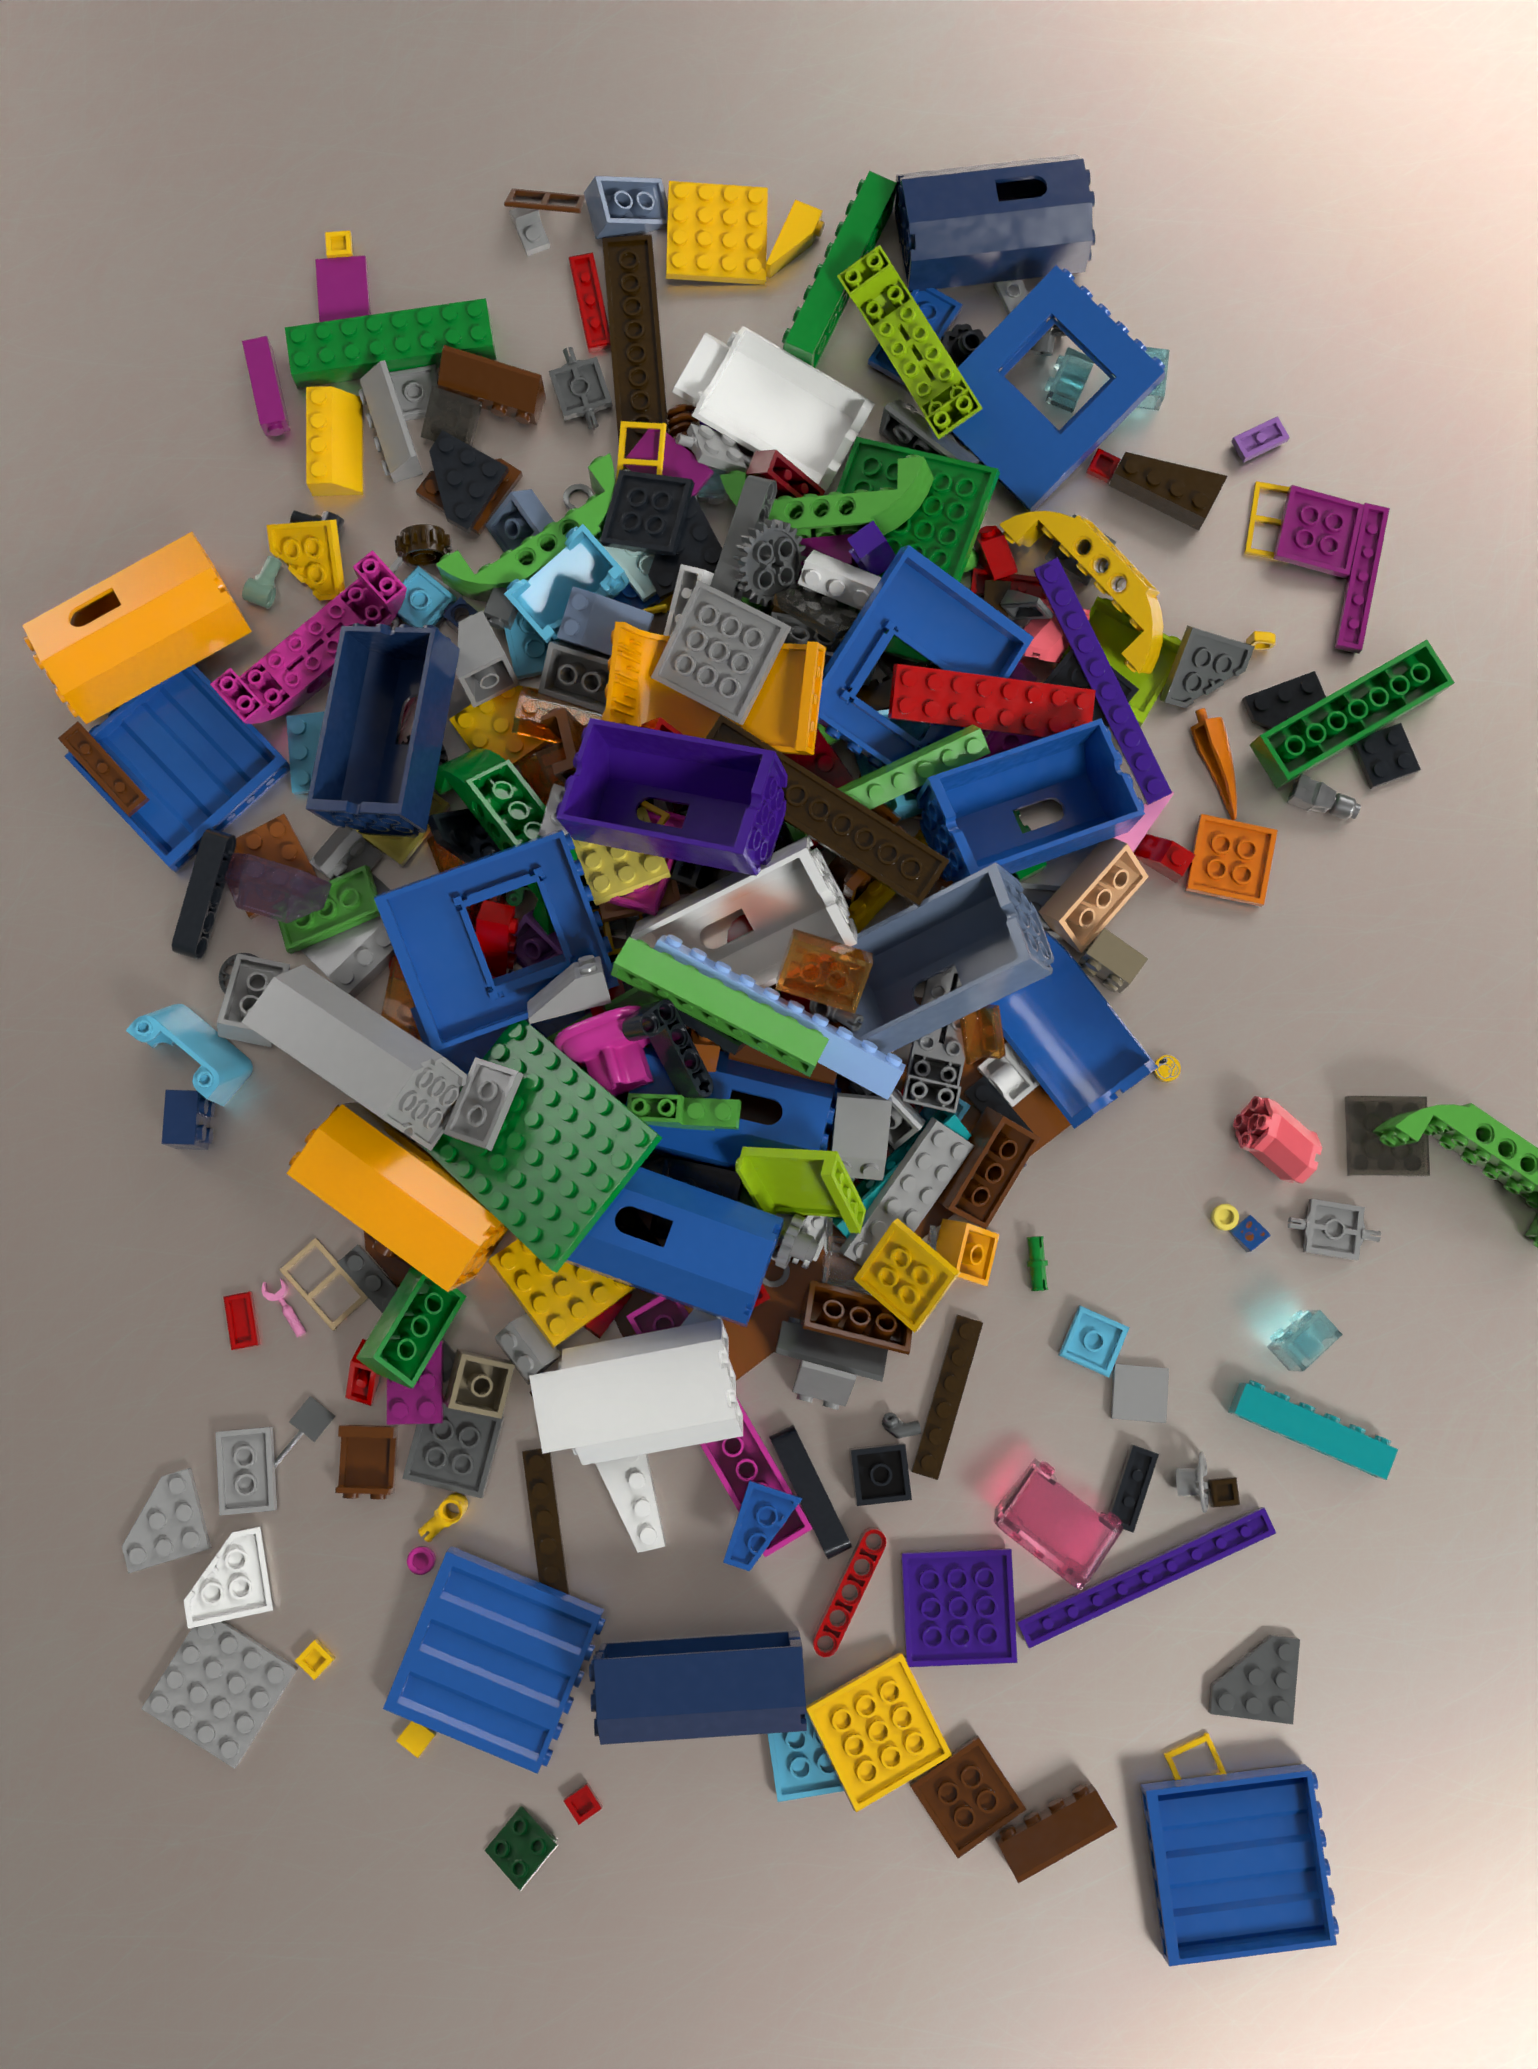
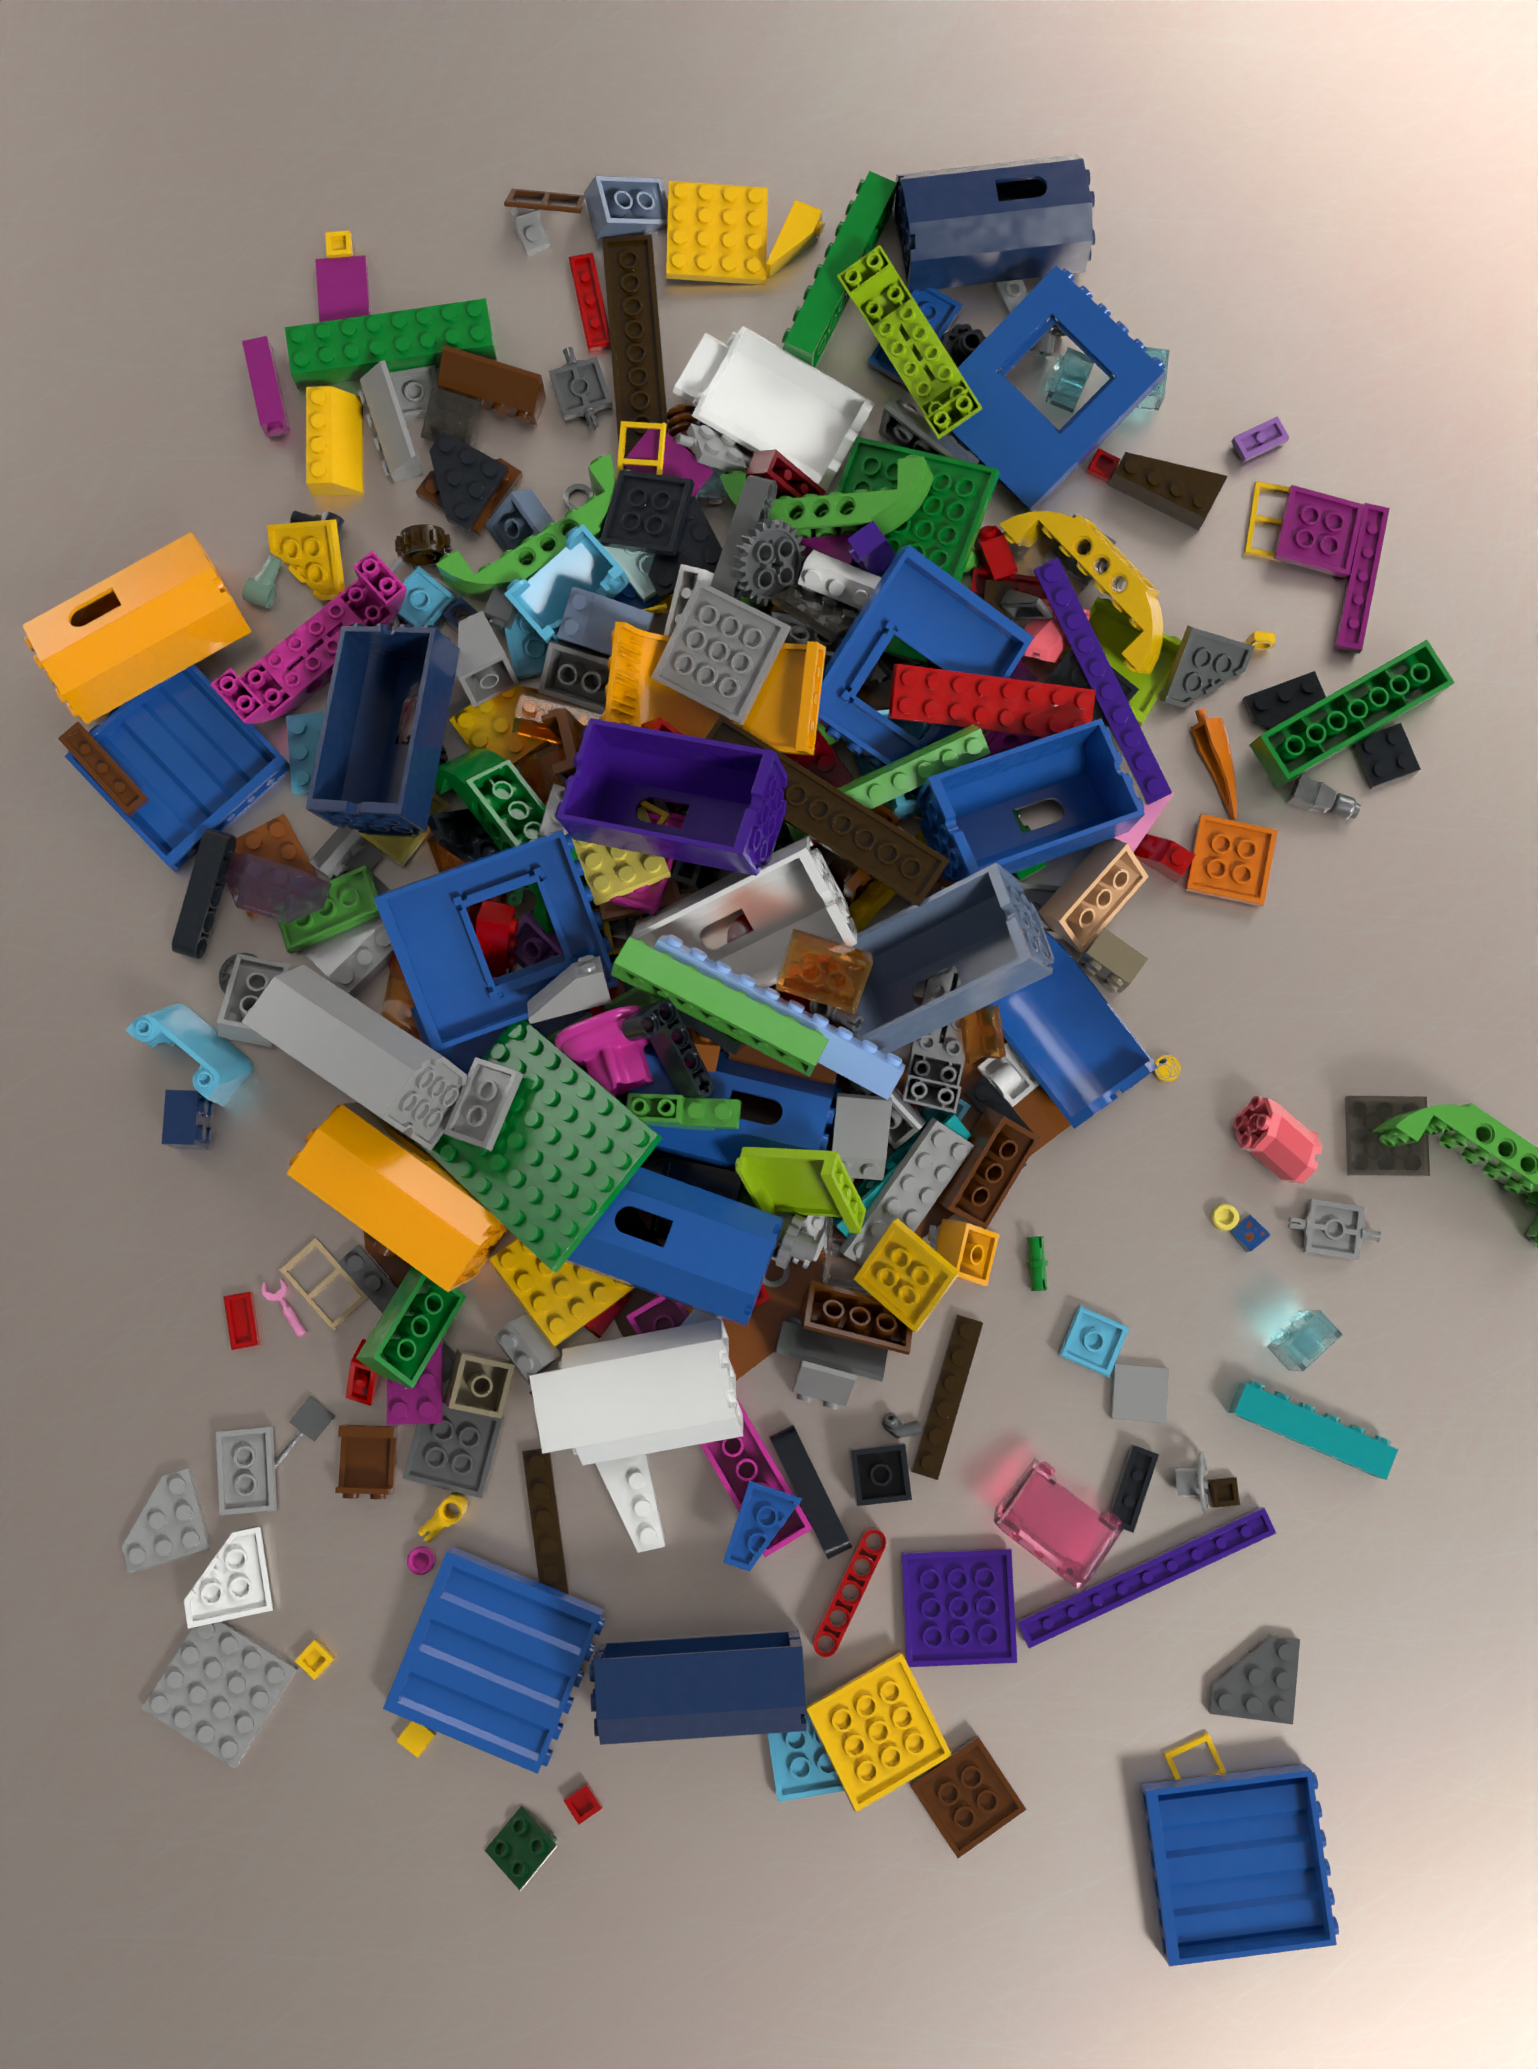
(1055, 1832): reddish brown slope -> none

